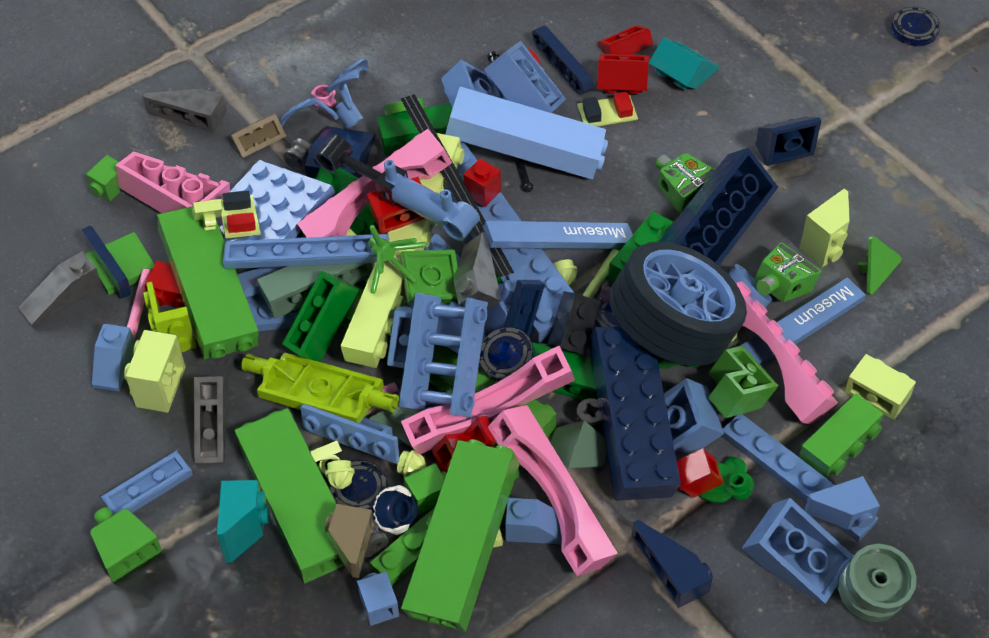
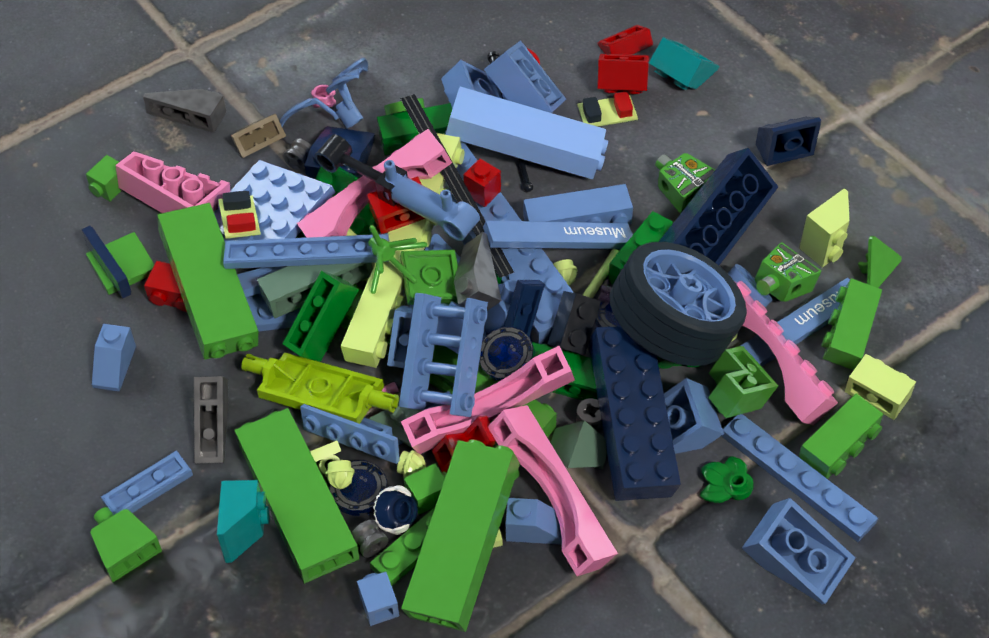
(62, 288): flat silver slope -> none
(138, 303): bright pink bar -> none
(155, 371): yellowish green brick -> none
(170, 322): lime bracket -> none
(208, 212): yellowish green tile -> none
(350, 534): dark tan slope -> none
(562, 60): dark blue beam -> none
(592, 206): none -> medium blue brick
(674, 565): dark blue slope -> none
(698, 473): red brick -> none
(844, 504): medium blue slope -> none
(851, 323): none -> bright green brick
(877, 582): sand green wheel -> none
(915, 26): tile -> none

